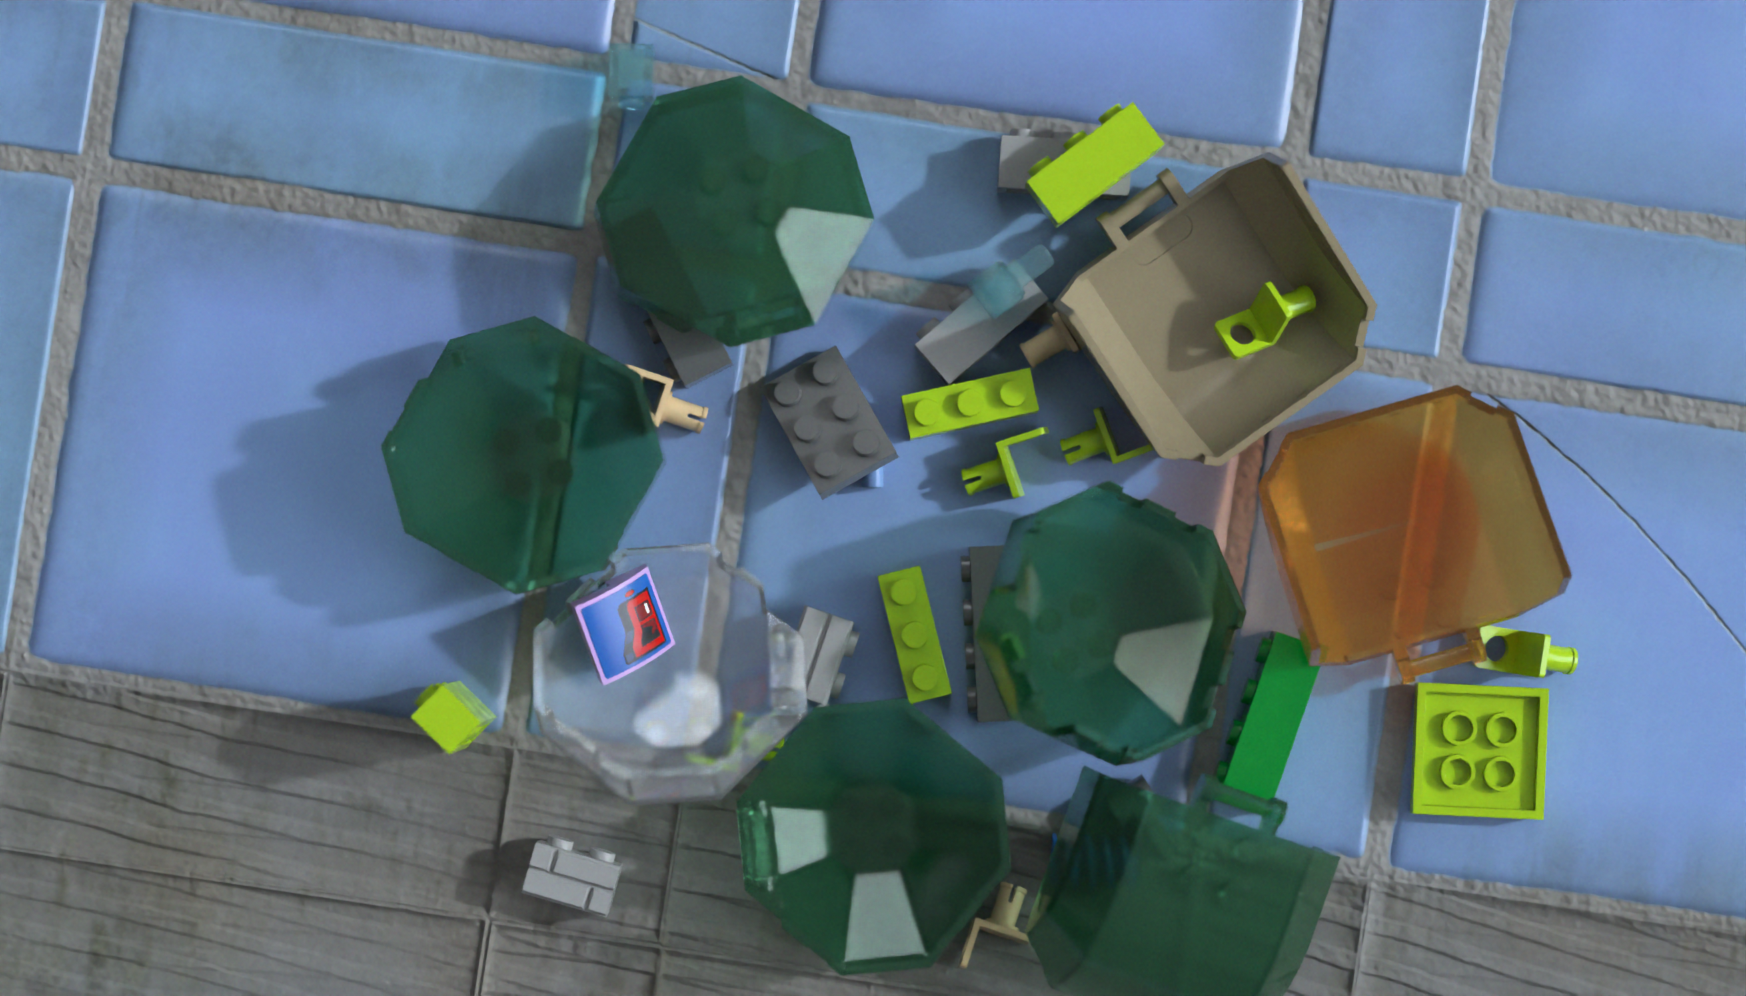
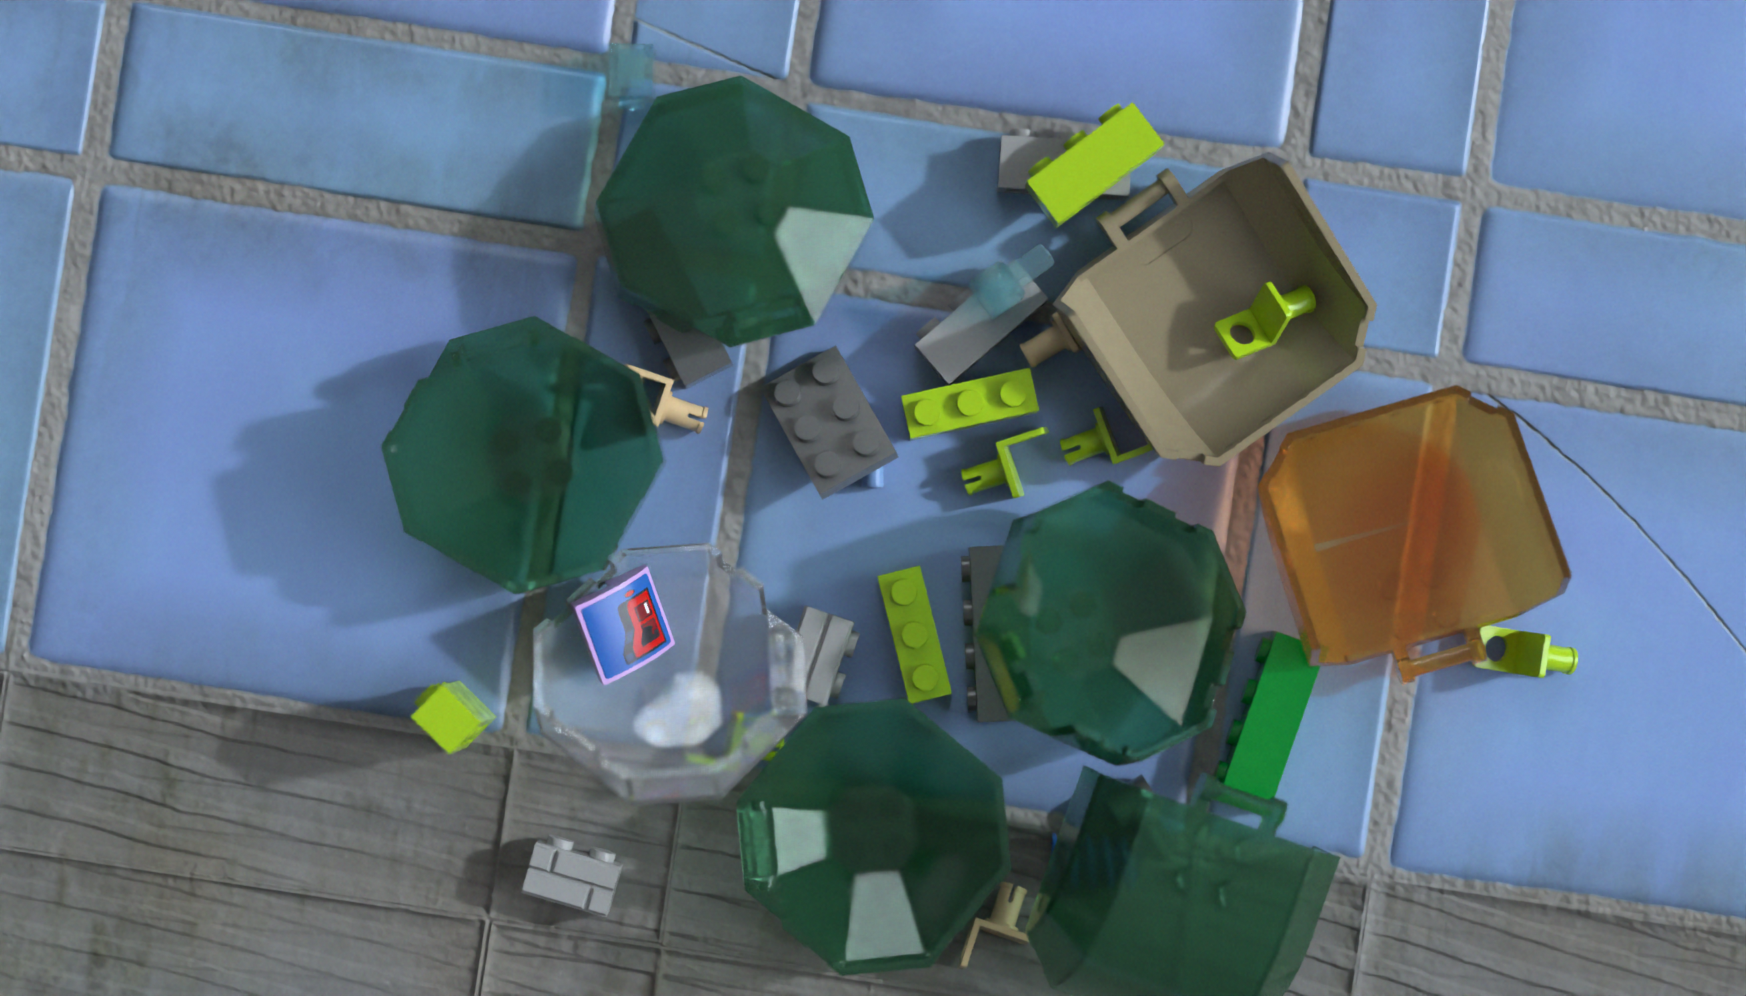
(1479, 750): lime plate -> none

